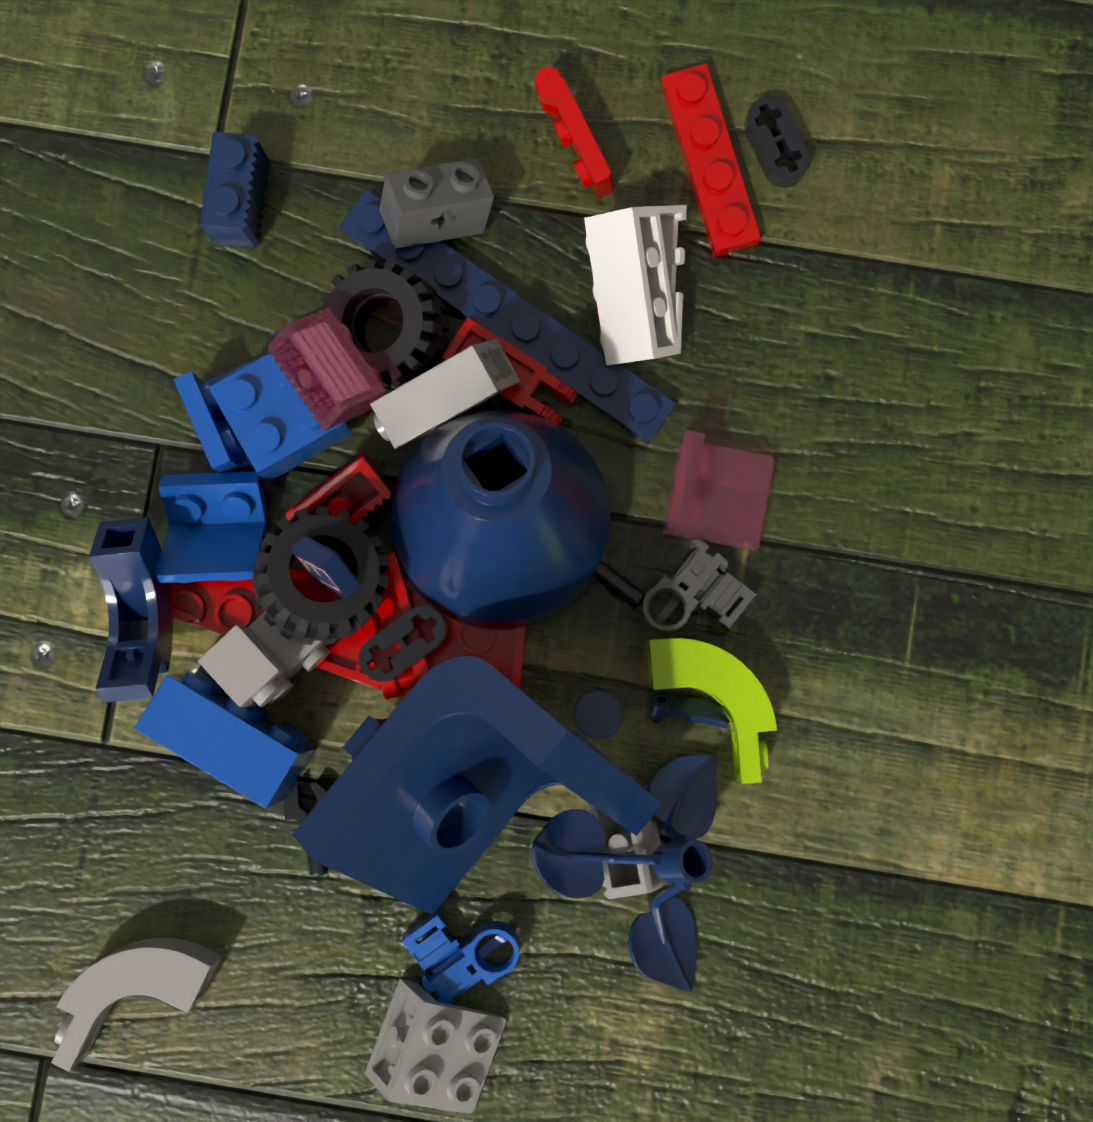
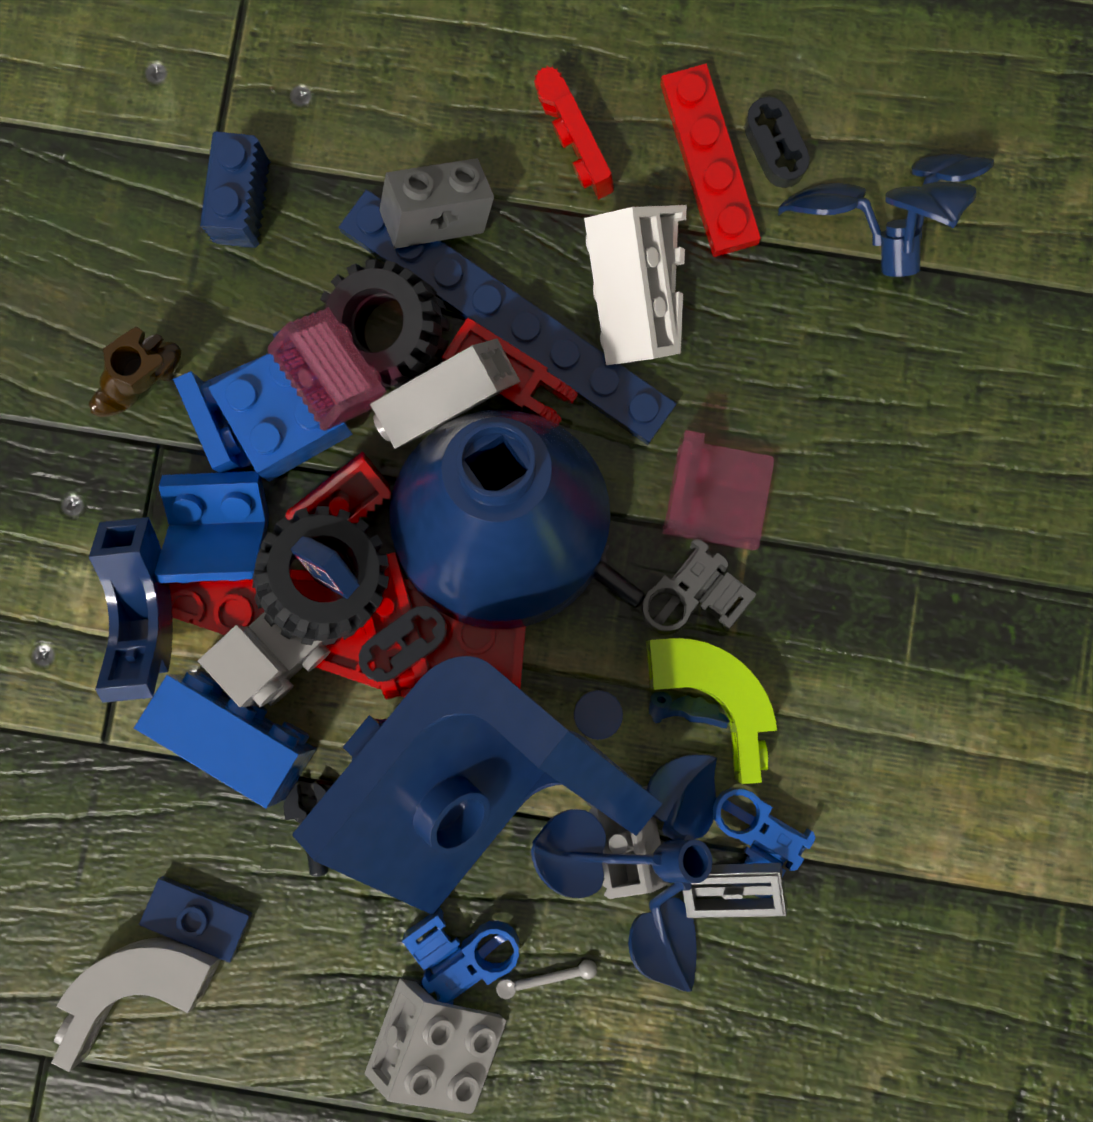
(132, 368): none -> dark brown animal
(195, 919): none -> dark blue plate
(507, 986): none -> light grey hinge
(732, 883): none -> dark grey tile
(772, 846): none -> blue piece
(902, 237): none -> dark blue plant

